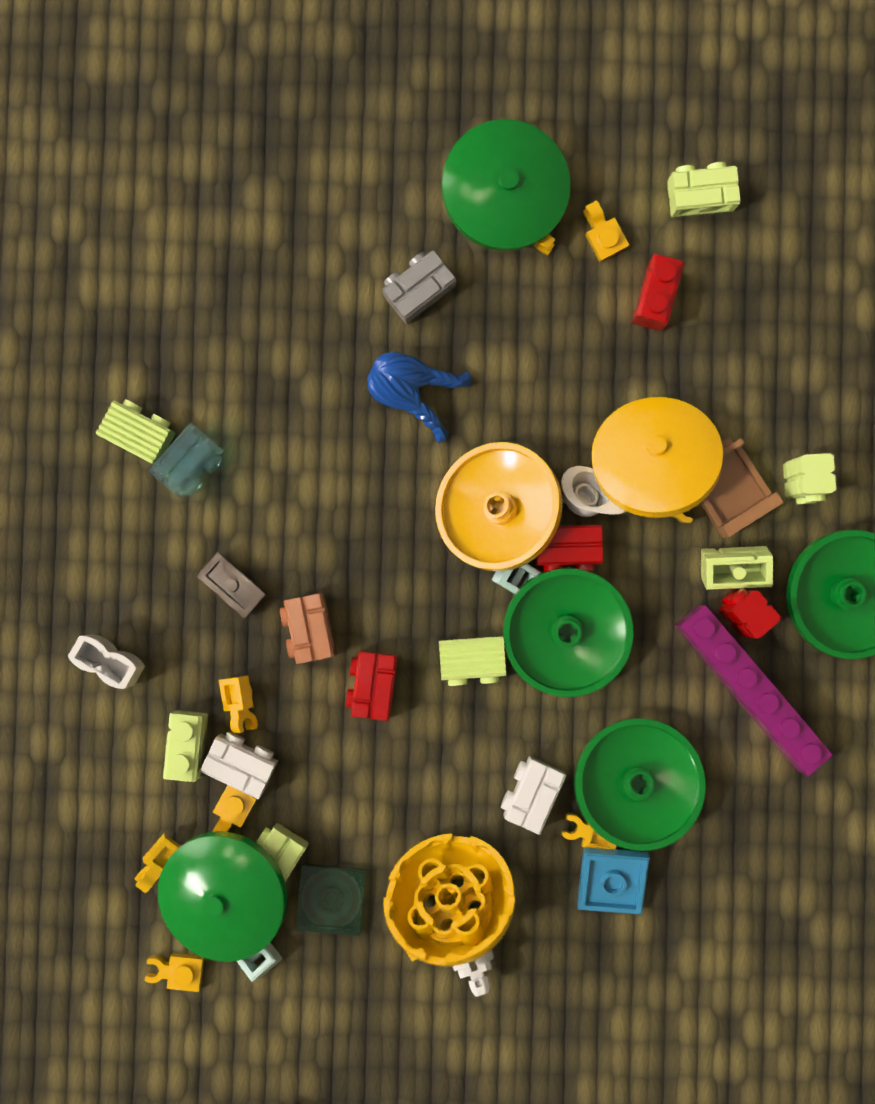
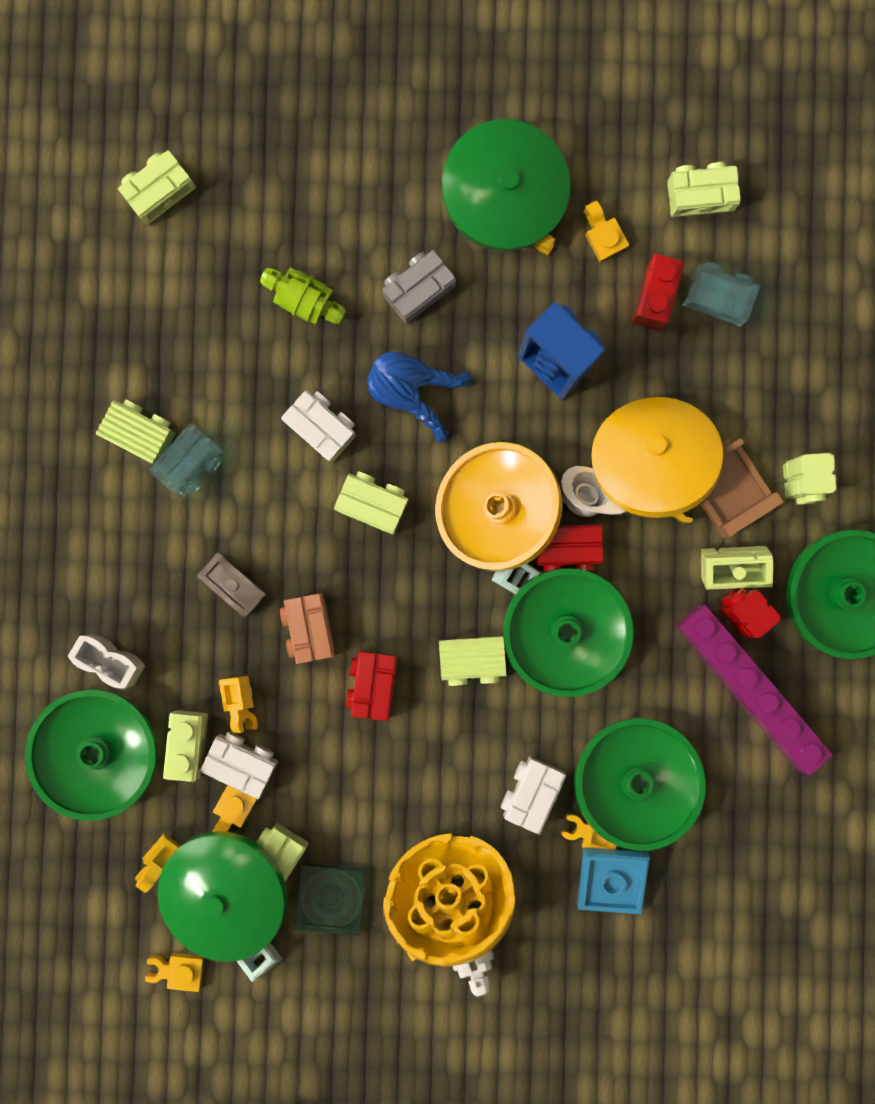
(91, 754): none -> green dish
(156, 186): none -> yellowish green brick
(302, 295): none -> lime piece
(319, 425): none -> white brick
(372, 503): none -> yellowish green brick
(560, 350): none -> blue brick
(721, 293): none -> clear light blue brick

